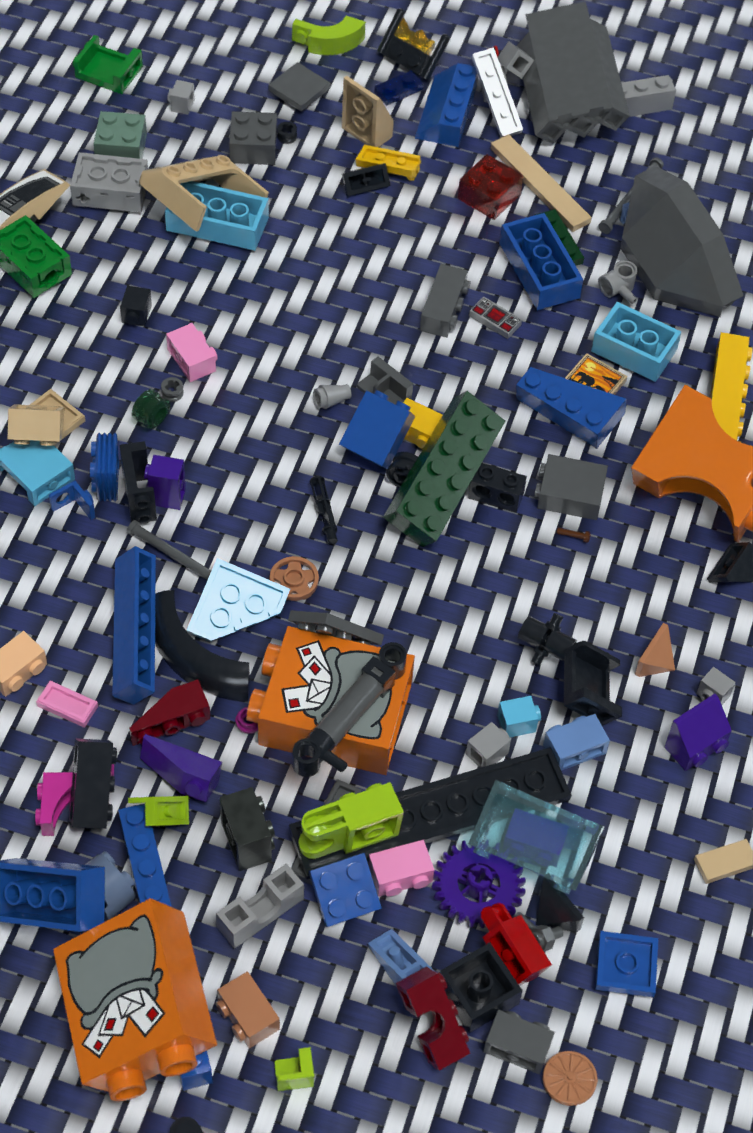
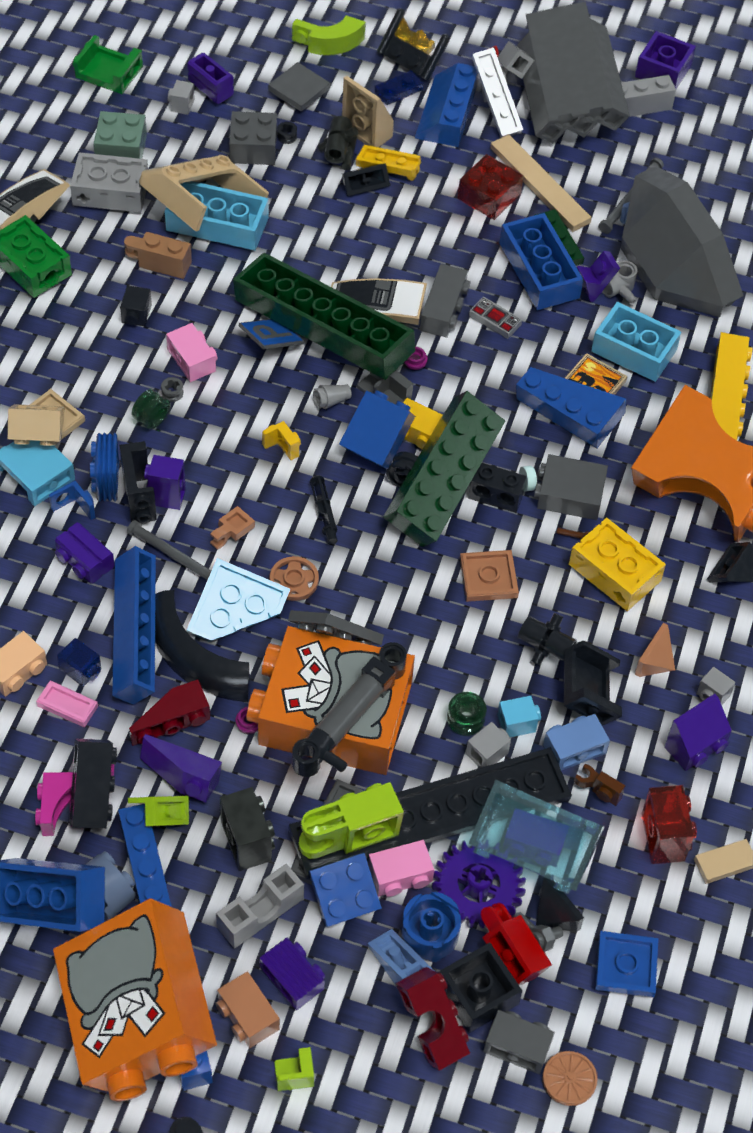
(79, 662): none -> clear blue brick
(84, 553): none -> dark purple brick
(160, 254): none -> medium nougat brick
(210, 78): none -> dark purple brick
(234, 525): none -> nougat plate
(270, 334): none -> piece
(284, 437): none -> yellow bracket
(292, 973): none -> dark purple brick
(324, 315): none -> dark green brick
(340, 142): none -> pearl dark grey pin
(392, 297): none -> slope
(417, 359): none -> magenta plate
(418, 917): none -> blue brick
(462, 723): none -> clear green wheel
(489, 575): none -> nougat tile
(531, 480): none -> light aqua tile
(598, 275): none -> dark purple slope
(603, 785): none -> reddish brown plate
(617, 564): none -> yellow piece
(664, 57): none -> dark purple brick
(668, 824): none -> clear red brick

